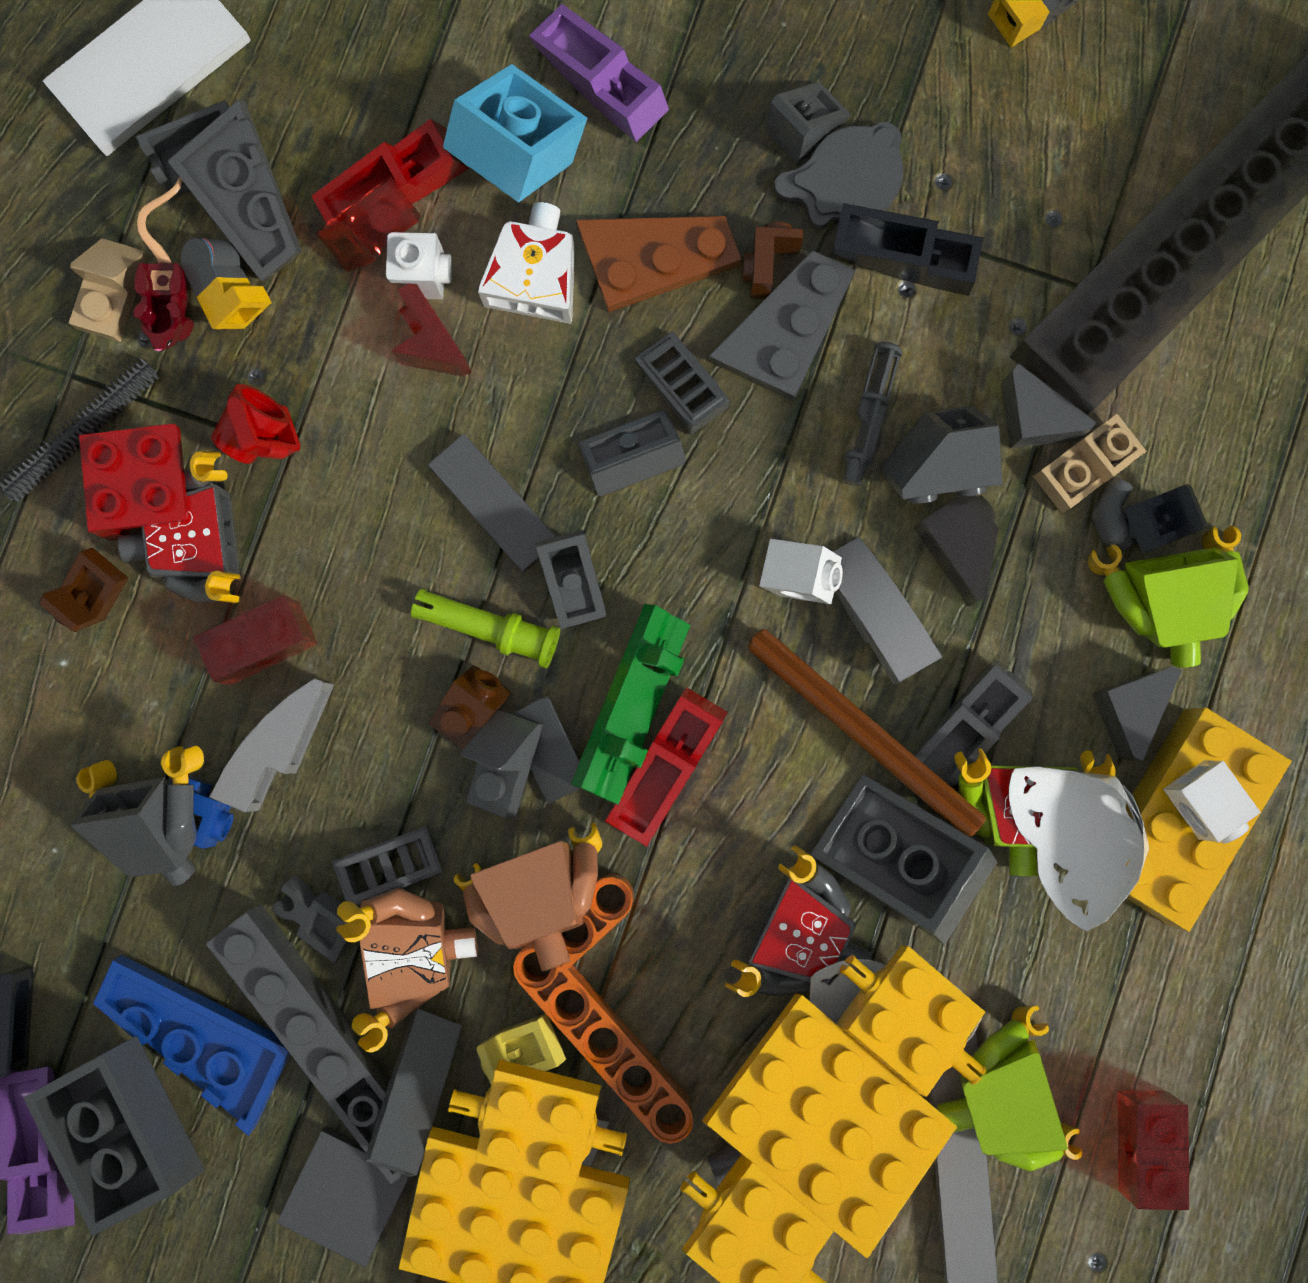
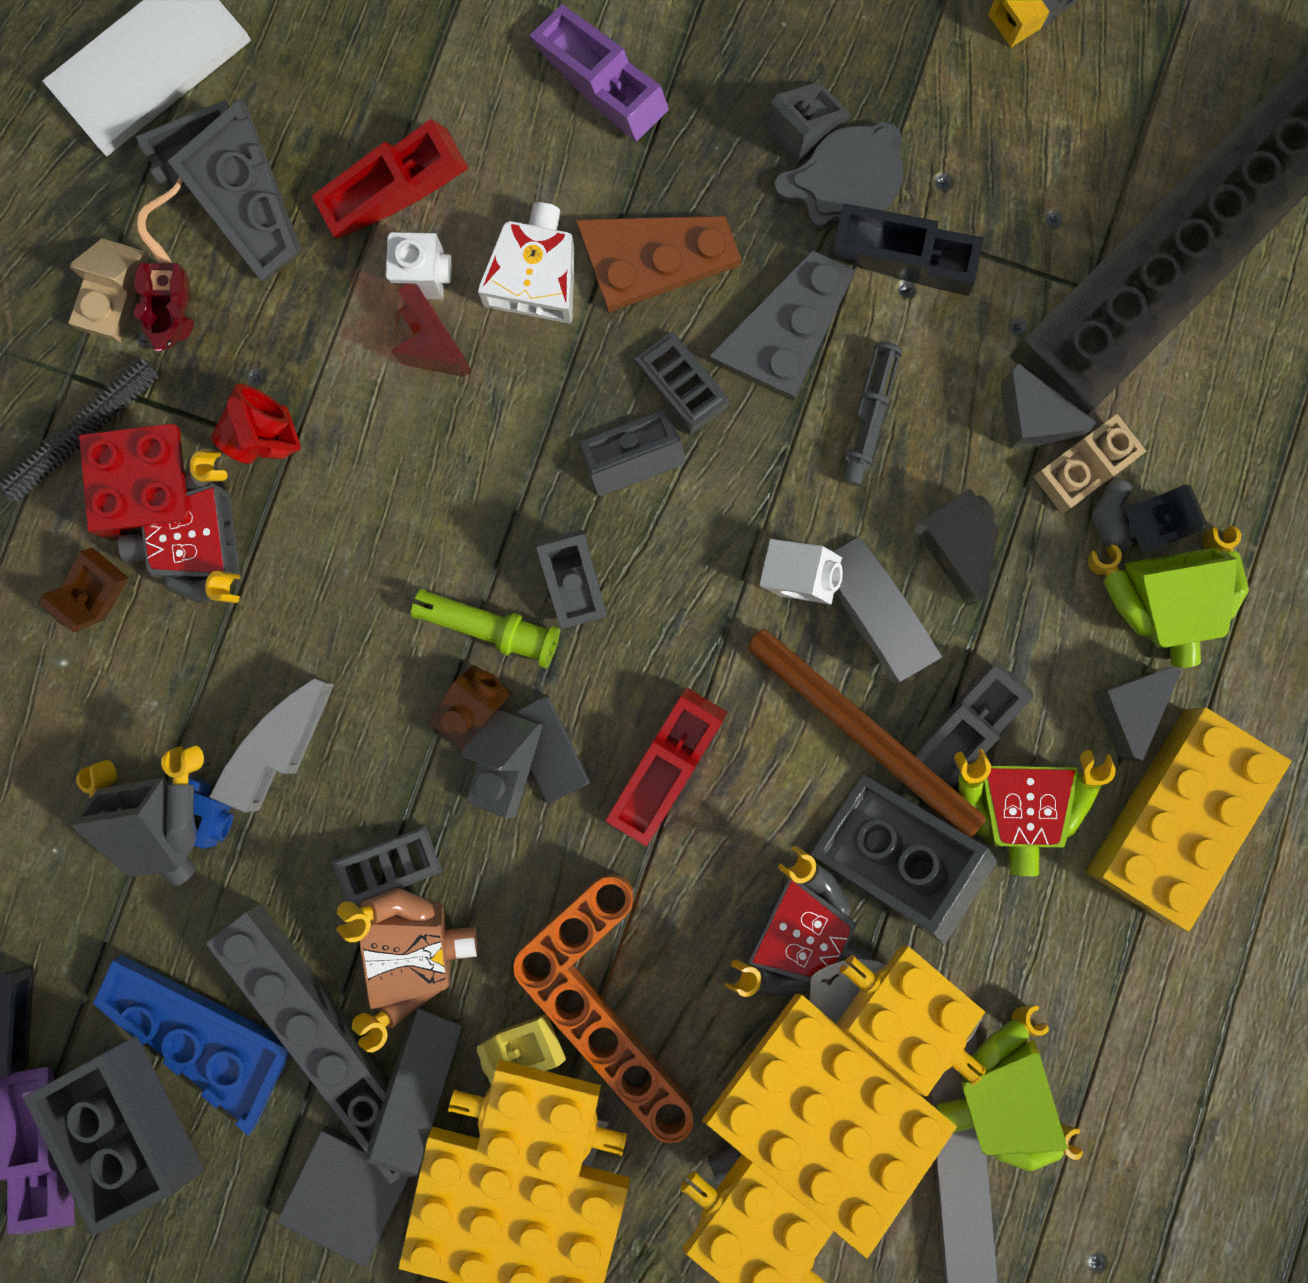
(221, 284): leg -> none
(255, 640): clear red brick -> none
(315, 916): dark grey plate -> none
(363, 228): clear red slope -> none
(491, 501): dark grey tile -> none
(514, 132): medium azure brick -> none
(535, 896): nougat torso -> none
(631, 704): green hinge -> none
(767, 241): reddish brown bracket -> none
(946, 454): dark grey slope -> none
(1082, 832): white piece -> none
(1153, 1150): clear red brick -> none
(1212, 802): white brick -> none

